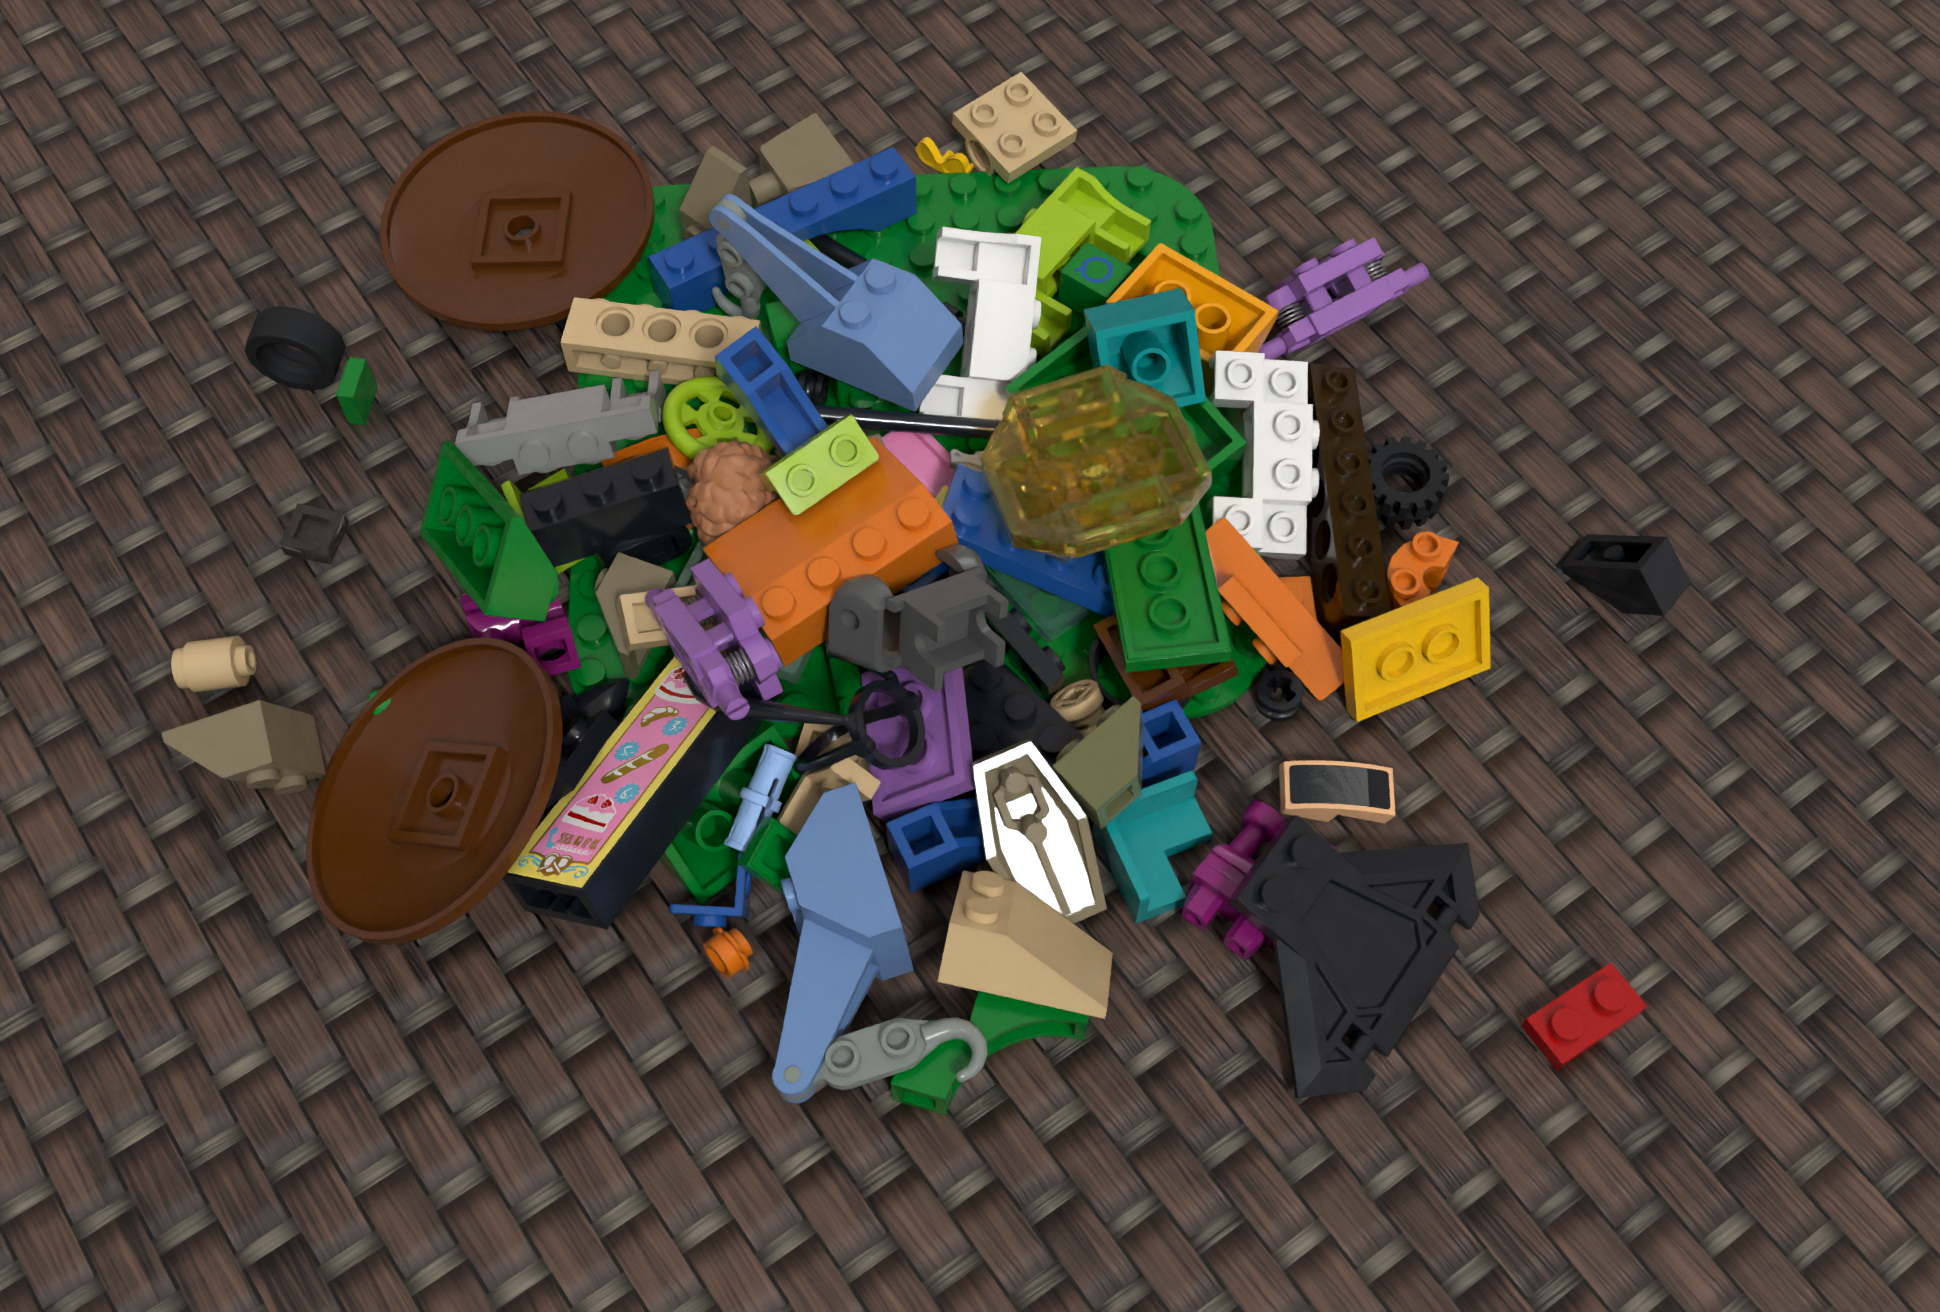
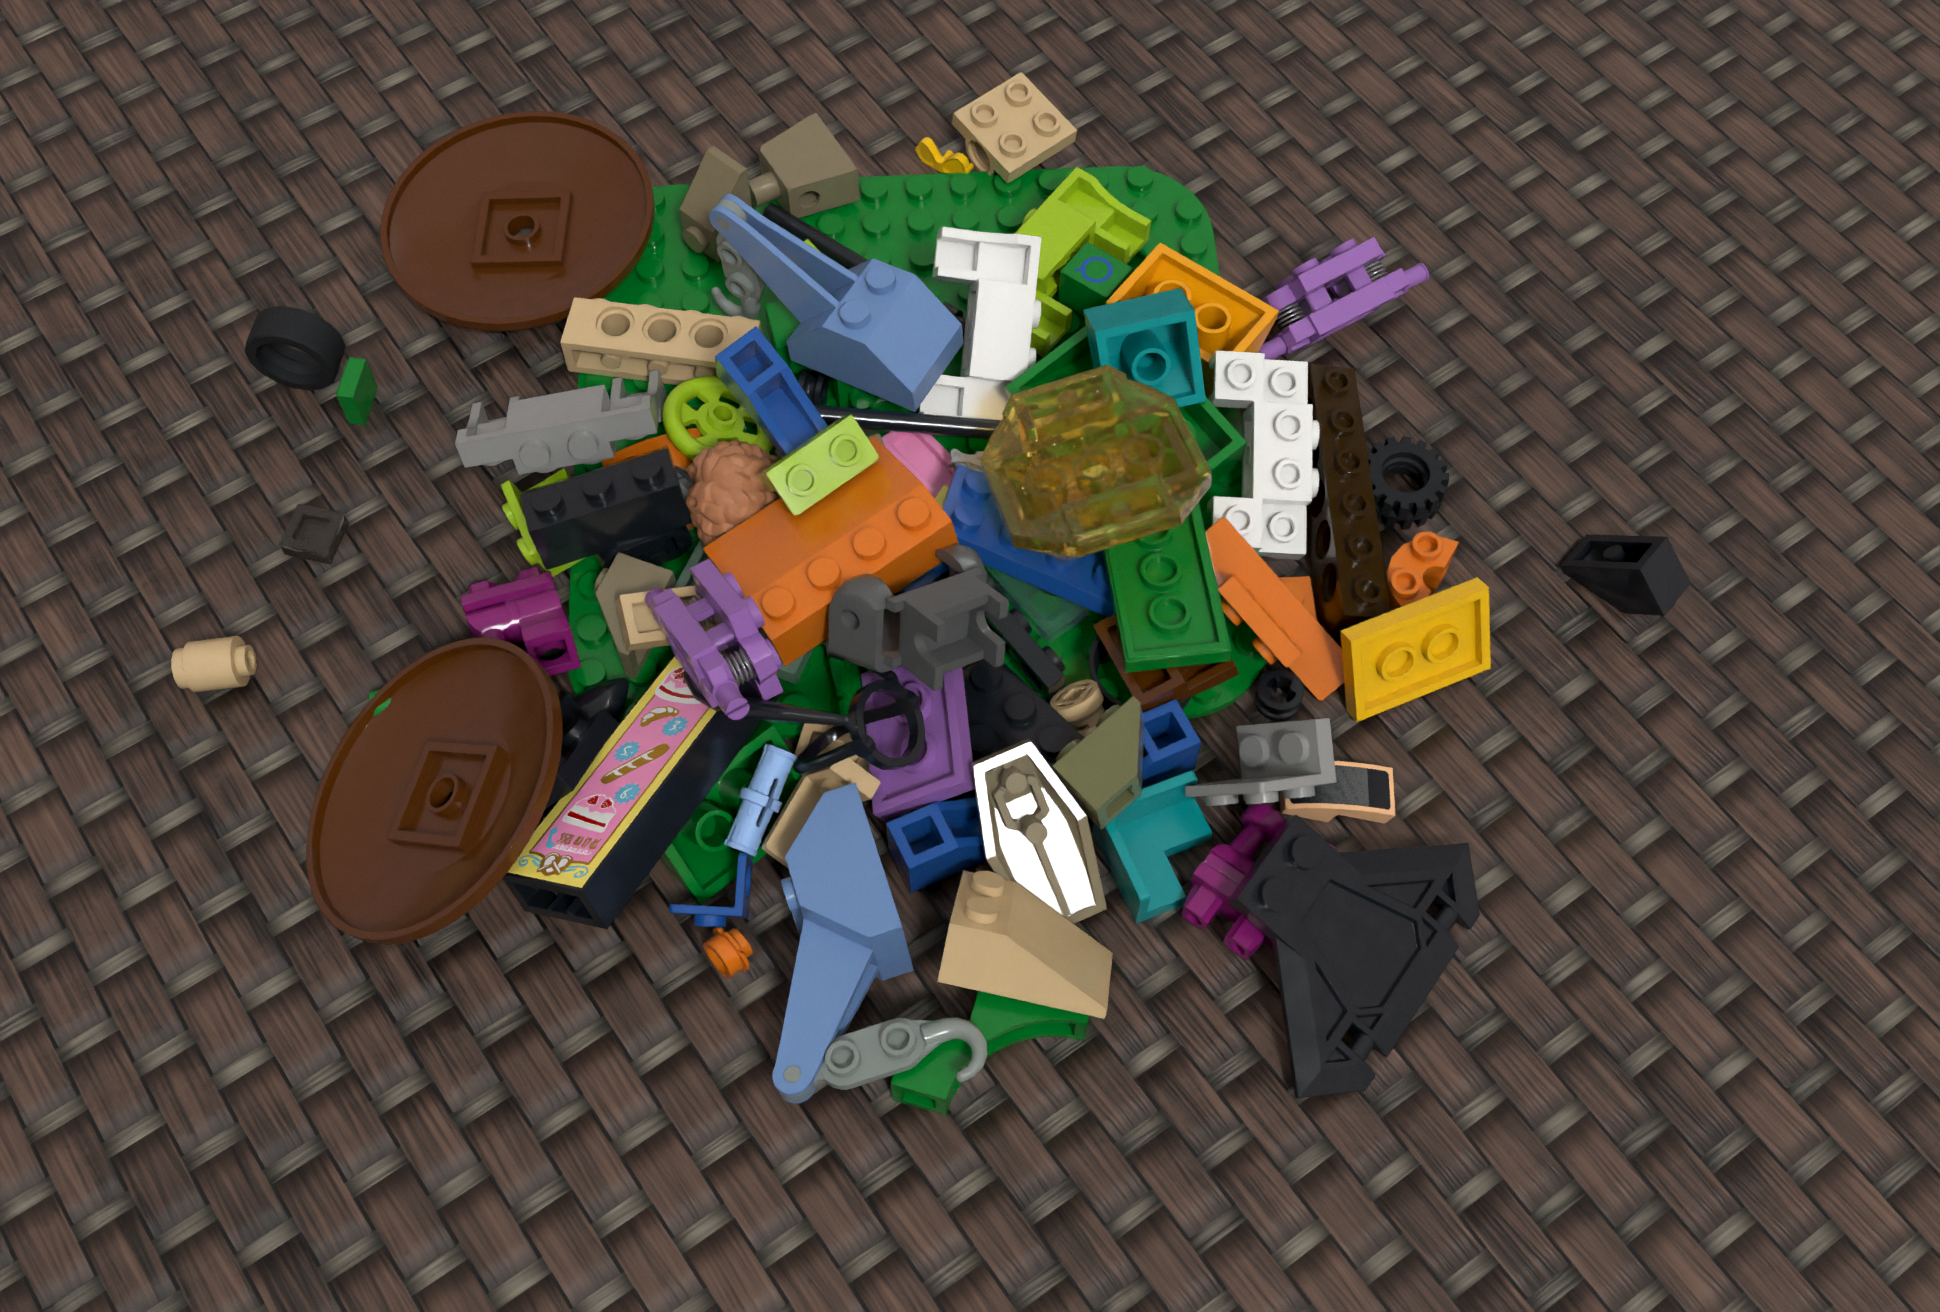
(254, 746): dark tan slope -> none
(486, 542): green slope -> none
(767, 852): green tile -> none
(857, 197): blue arch -> none
(1275, 759): none -> light grey bracket
(1583, 1016): red plate -> none

